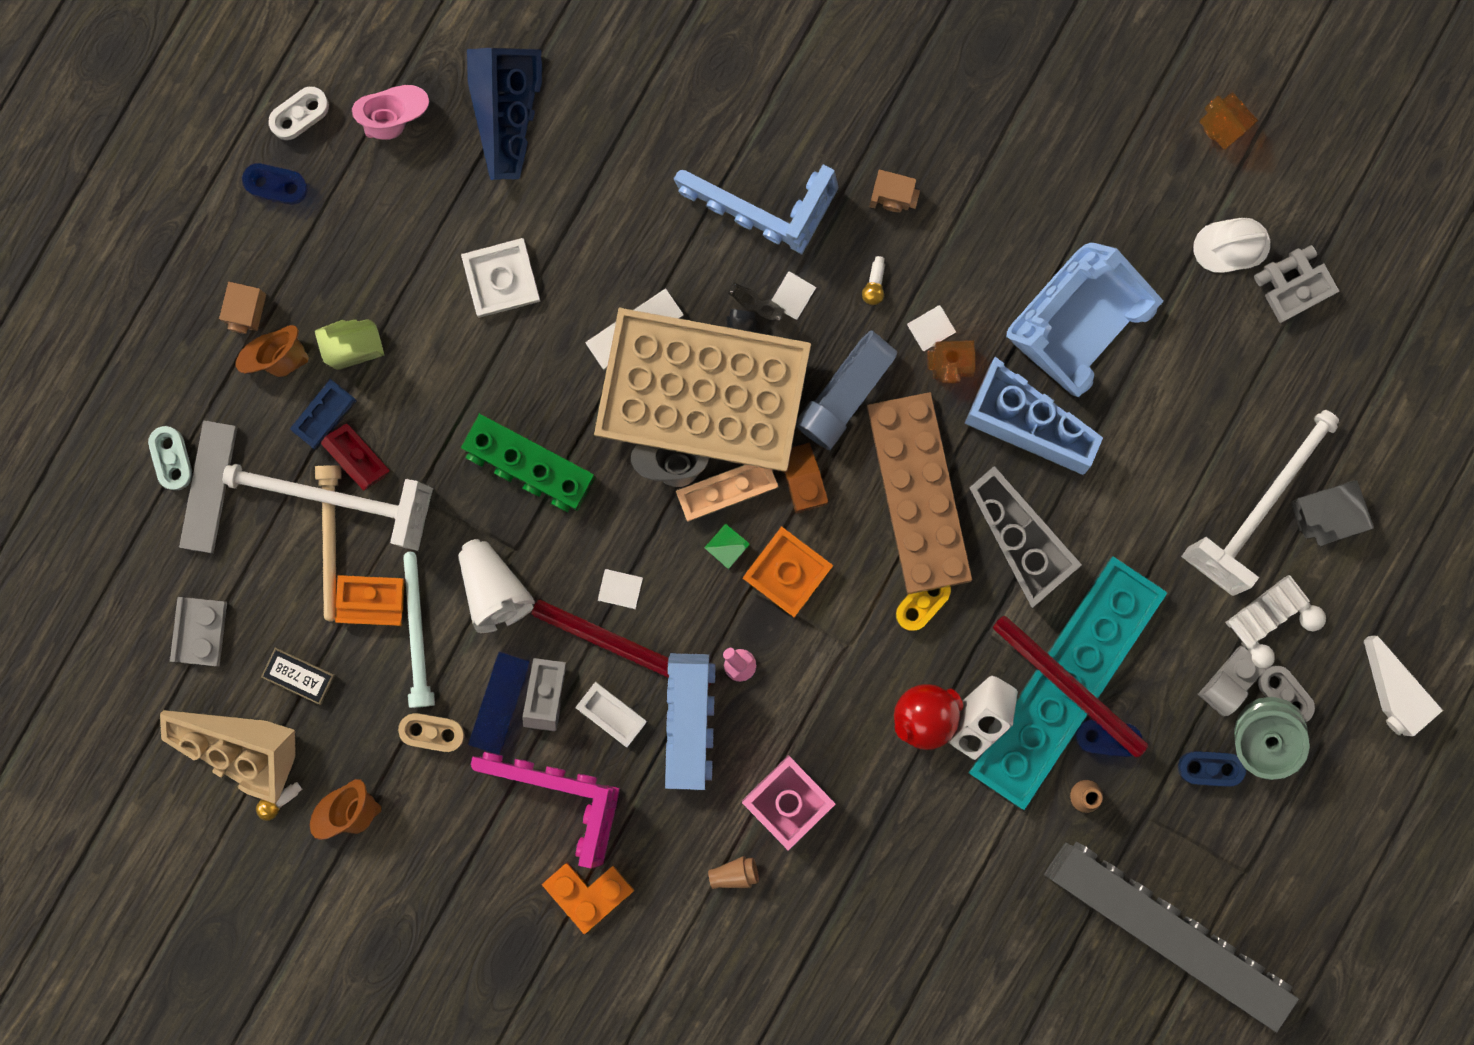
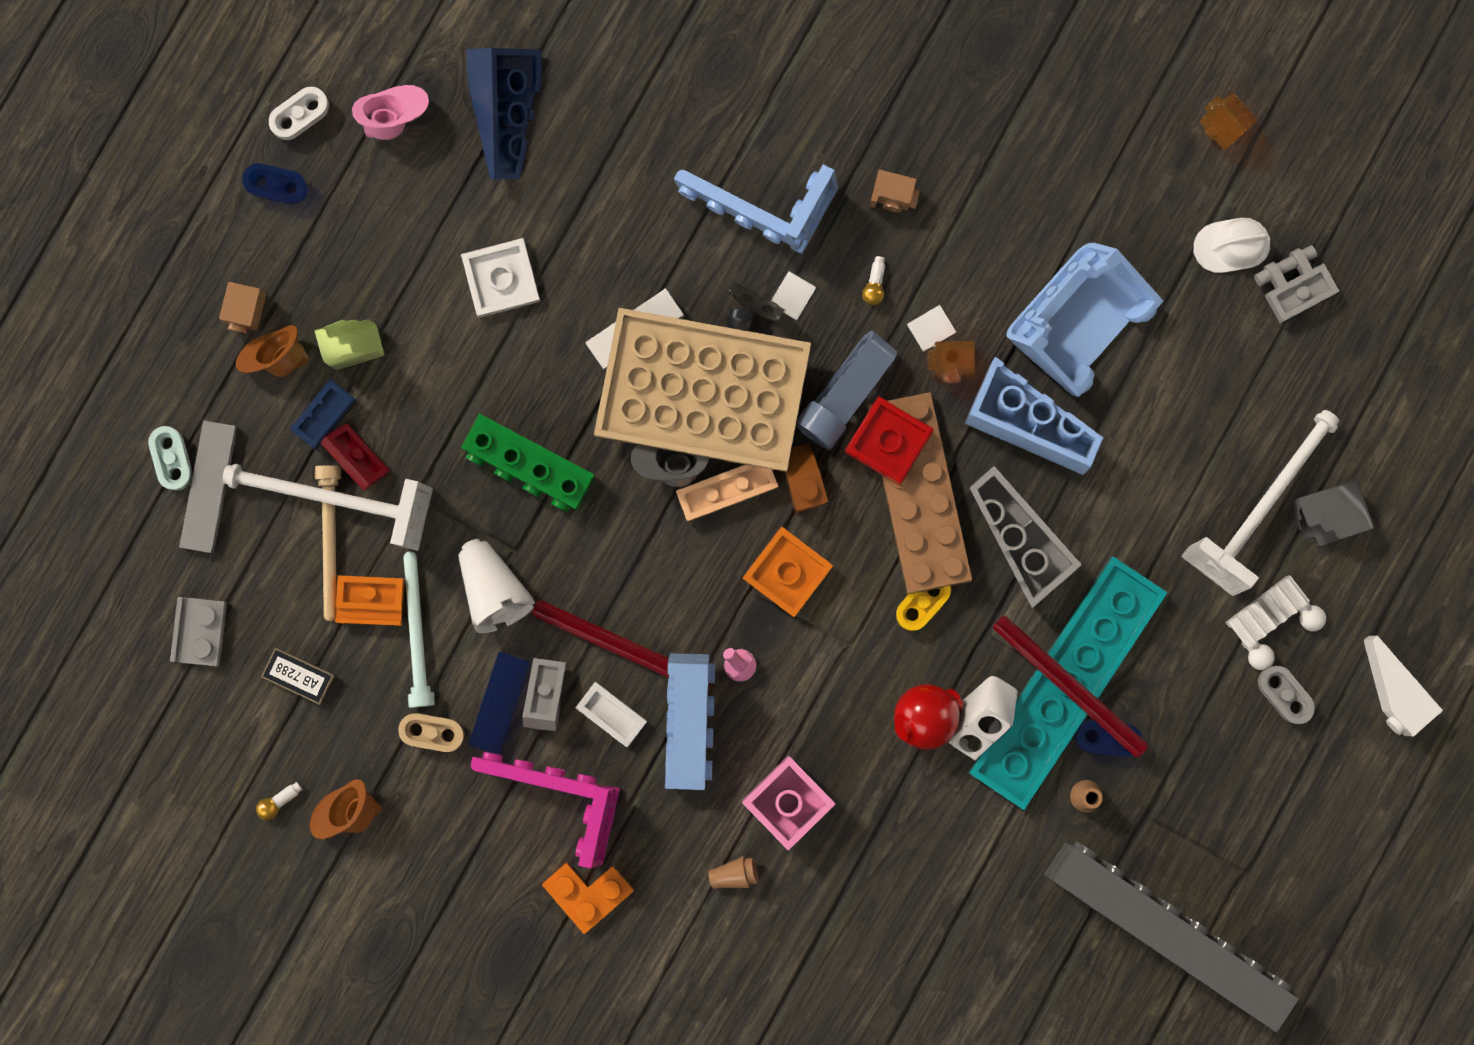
(244, 749): tan wedge -> none
(620, 589): white sticker -> none
(727, 546): green slope -> none
(889, 440): none -> red tile
(1211, 768): dark blue plate -> none
(1230, 683): light grey plate -> none
(1288, 743): sand green wheel -> none

